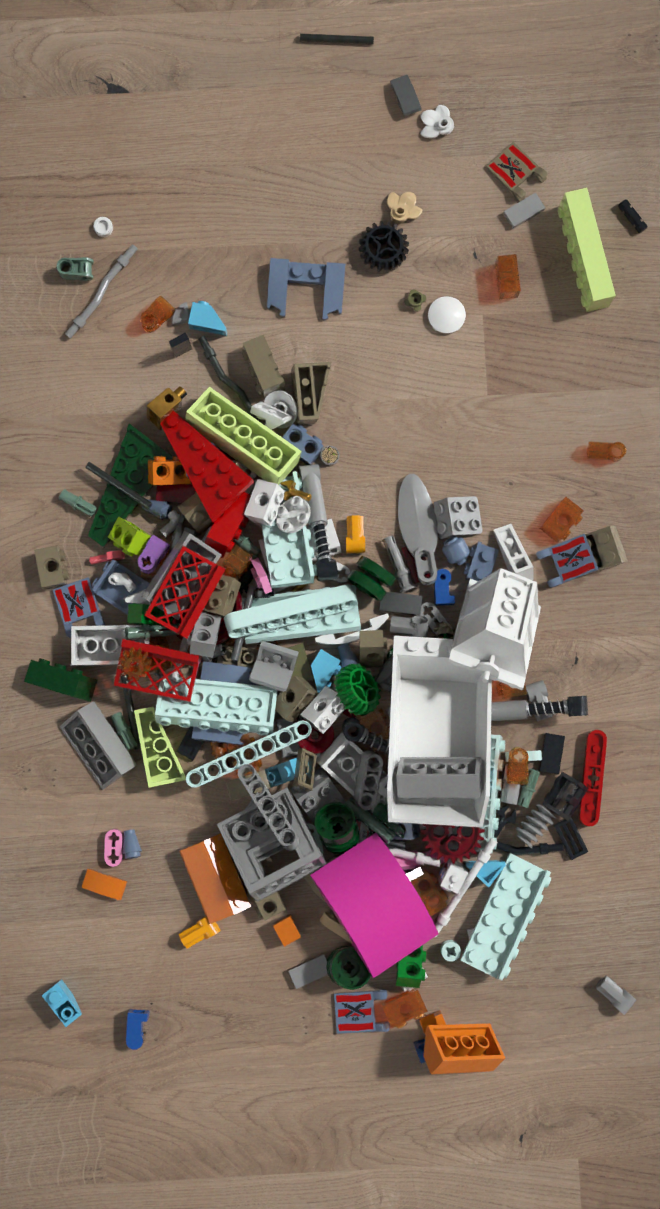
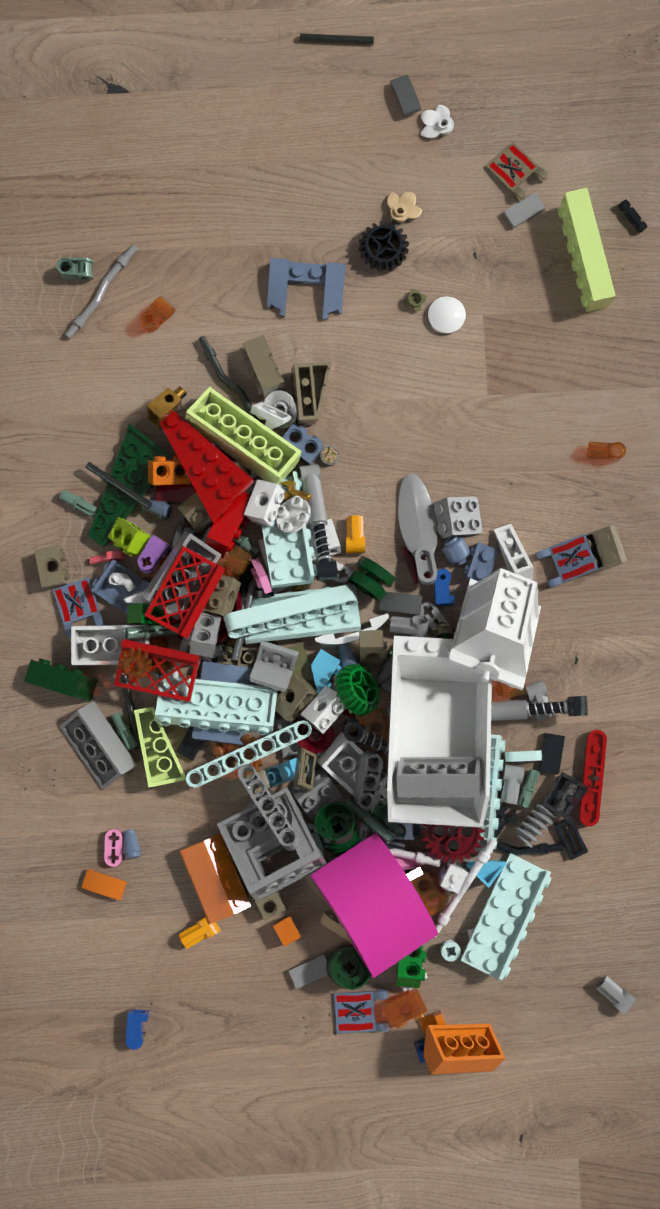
(62, 1003): medium azure slope -> none
(103, 226): white tile -> none
(171, 526): white arm -> none
(180, 345): black tile -> none
(181, 315): light grey tile -> none
(205, 319): medium azure slope -> none
(401, 573): light grey pin -> none
(507, 276): clear orange brick -> none
(517, 770): clear orange piece -> none
(568, 510): clear orange brick -> none

